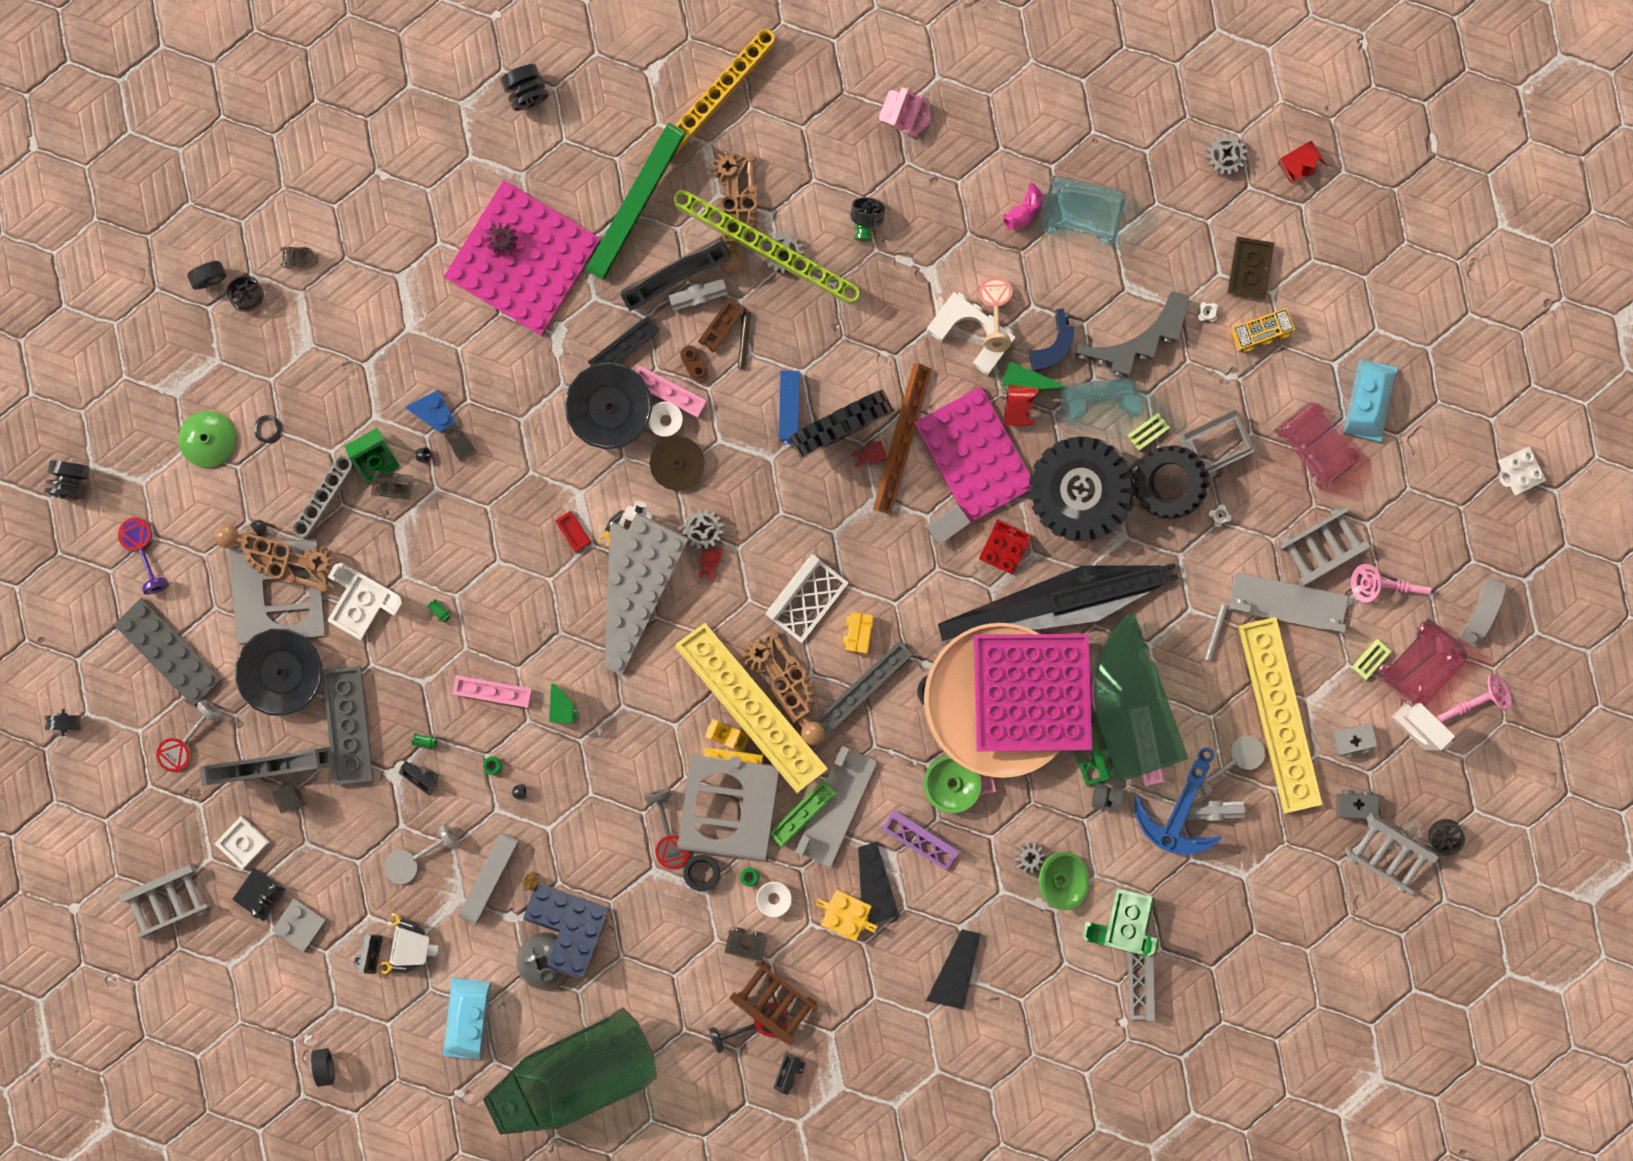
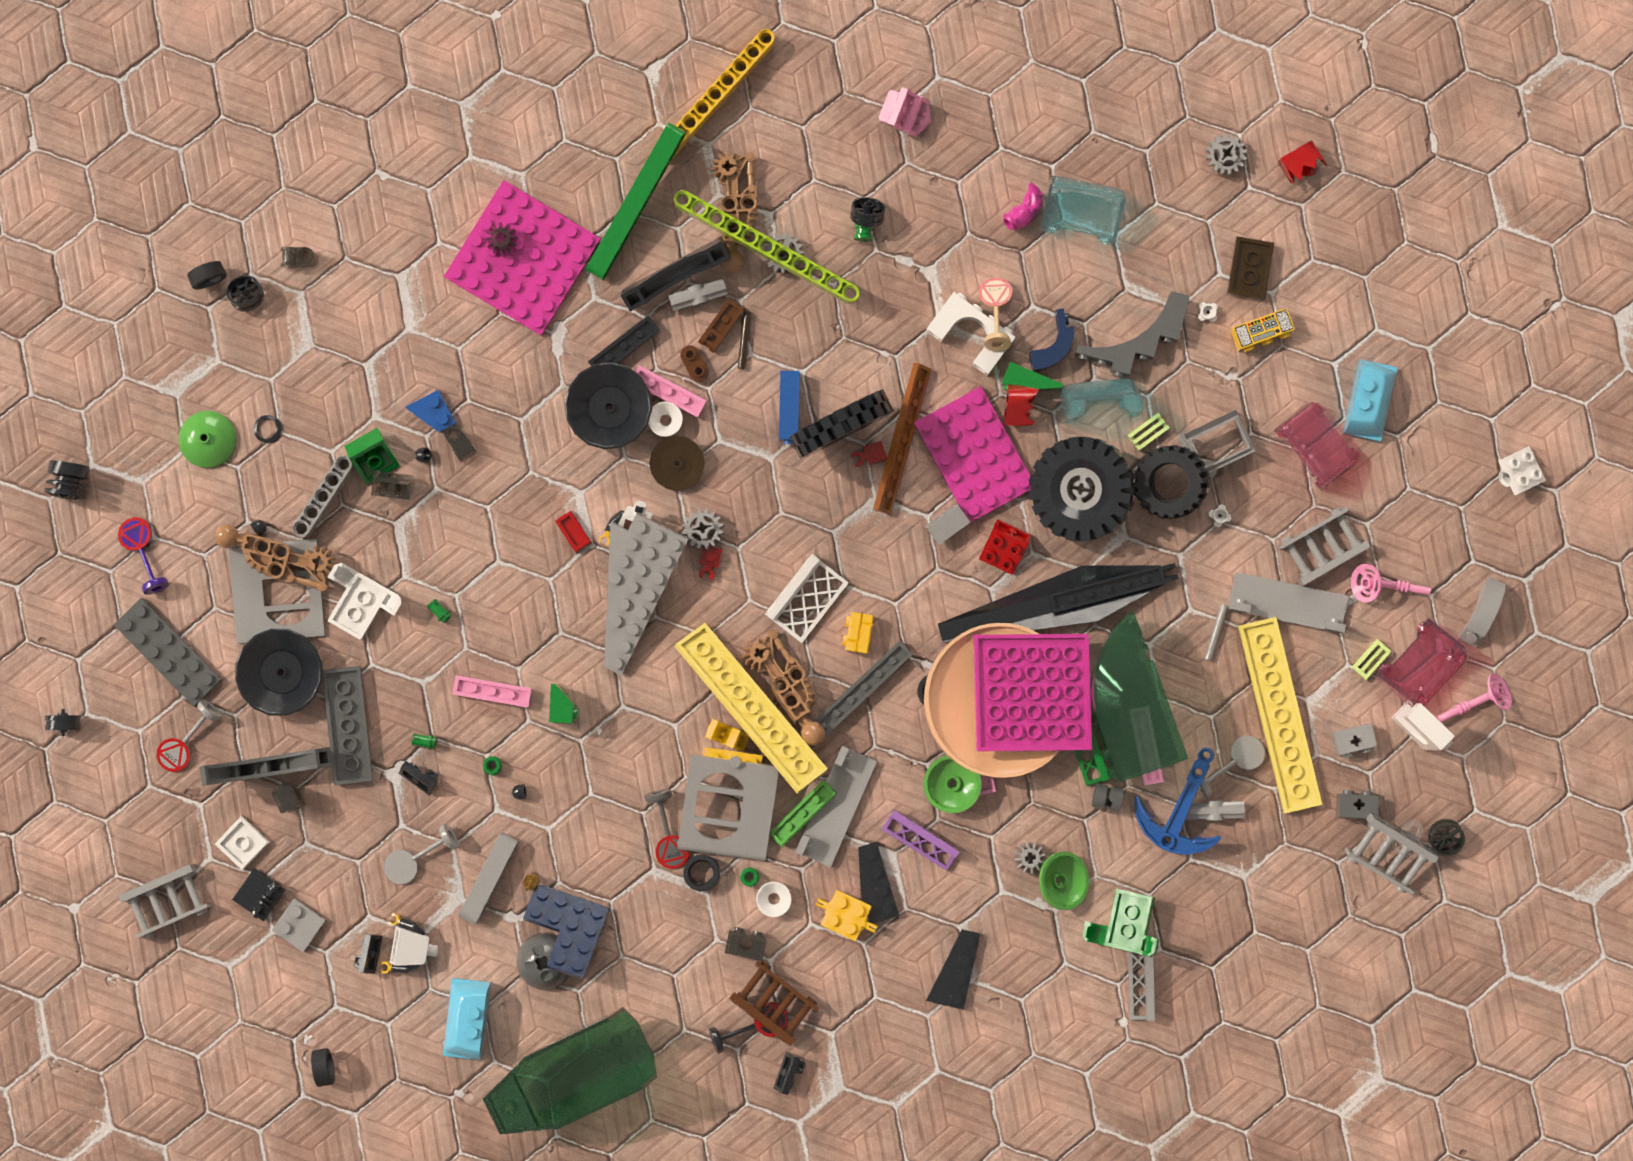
(524, 87): black wheel -> none

